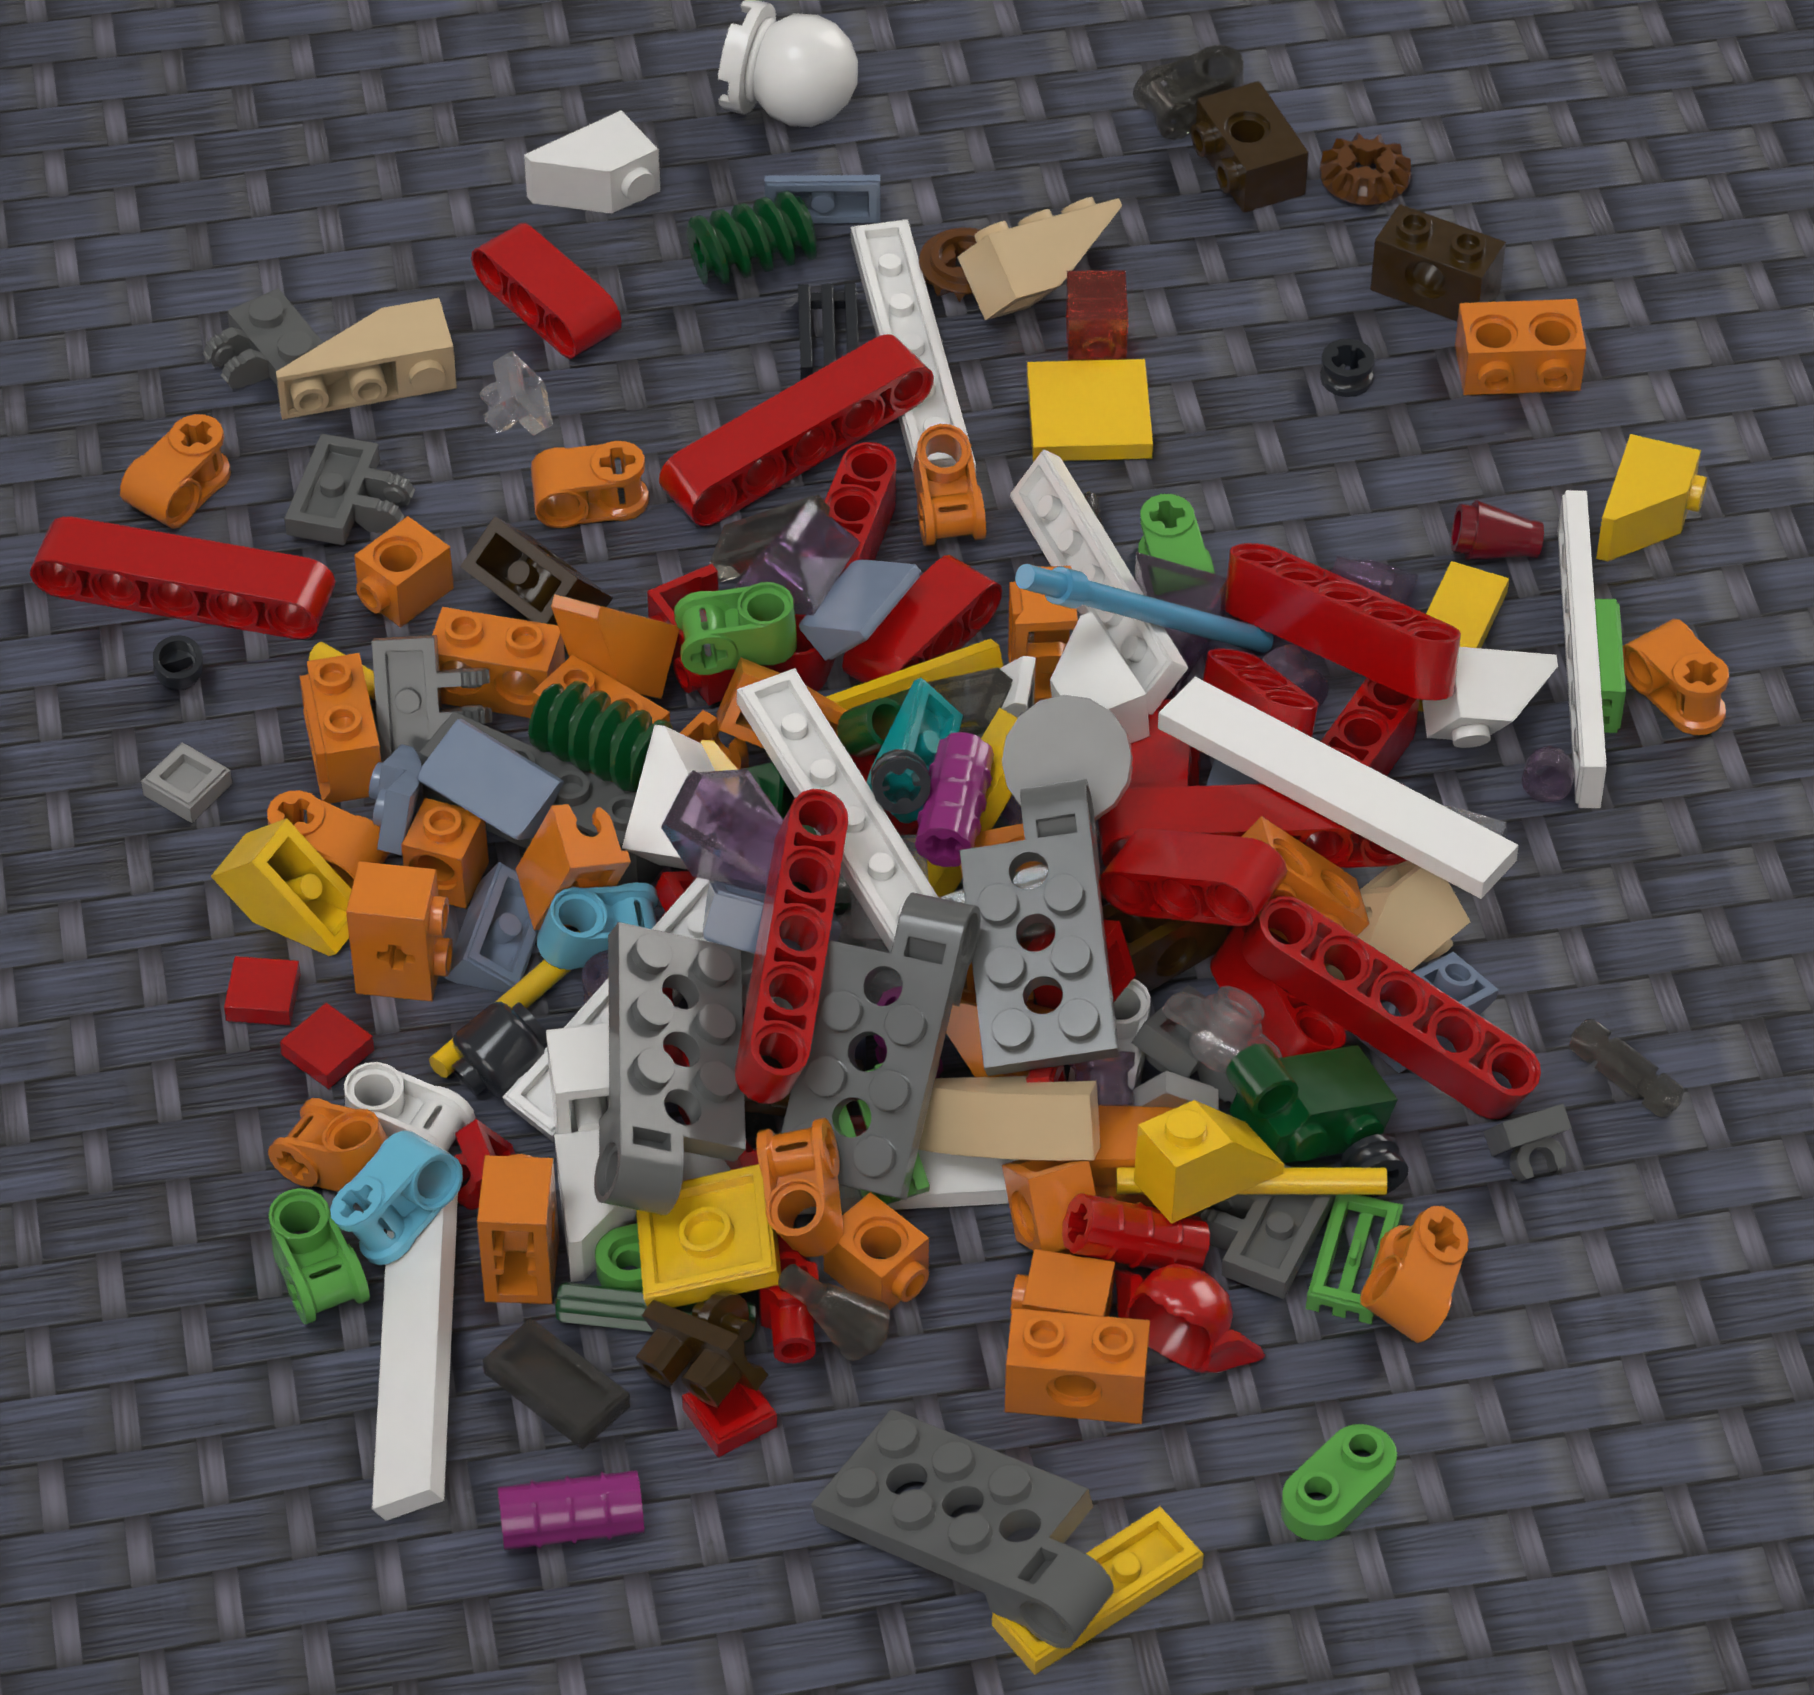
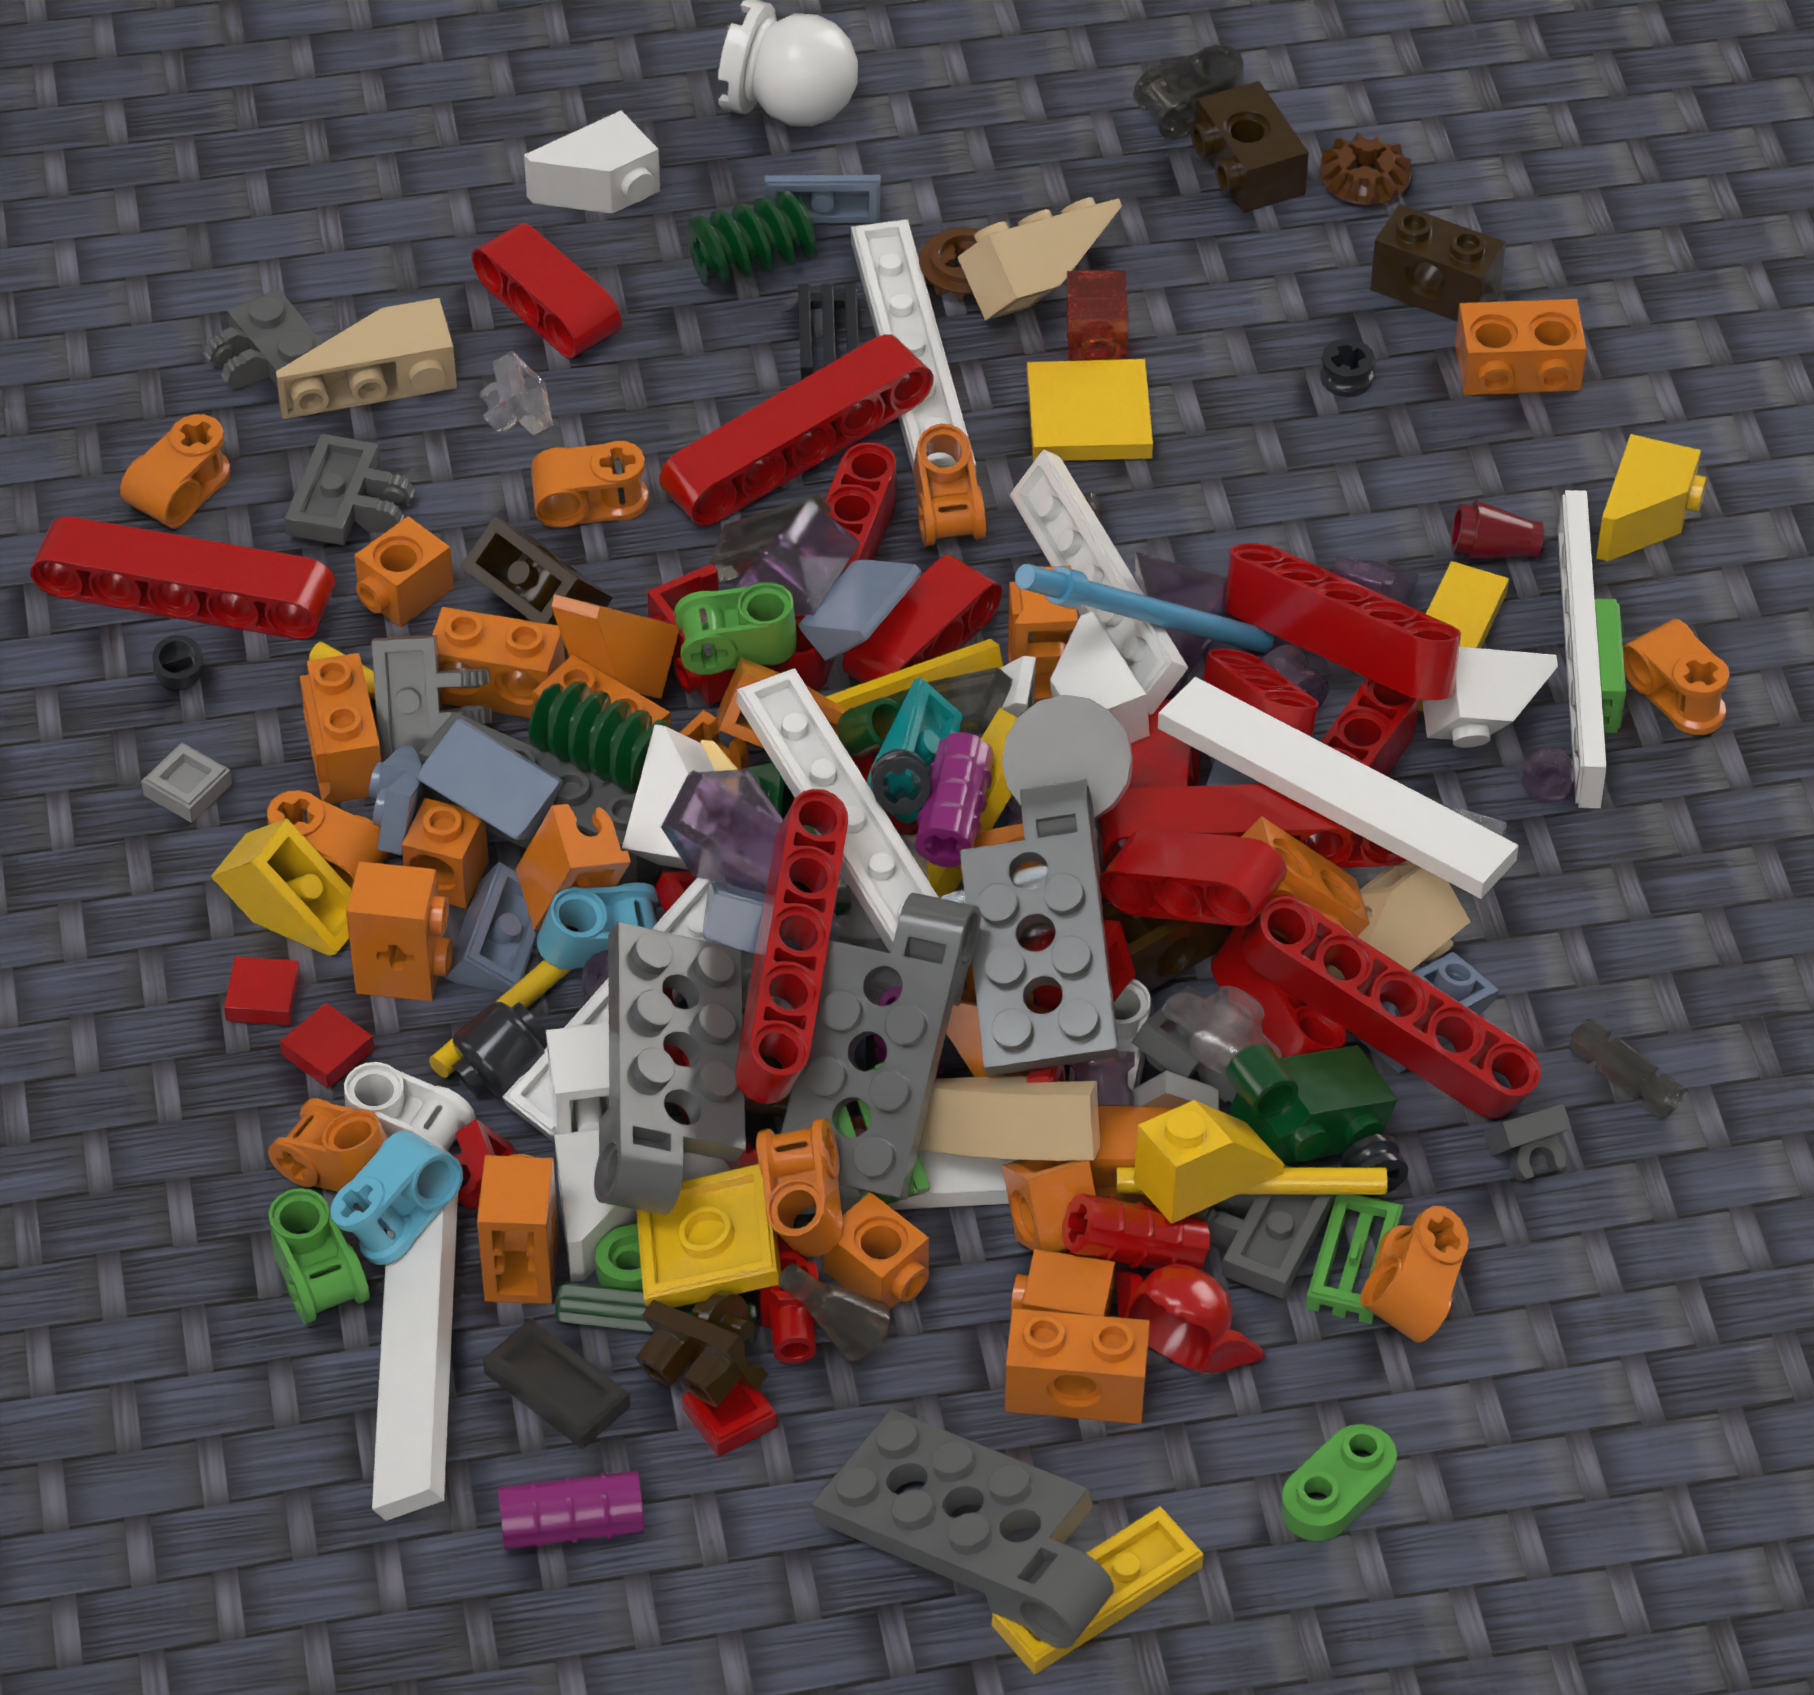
(1173, 532): bright green piece -> none

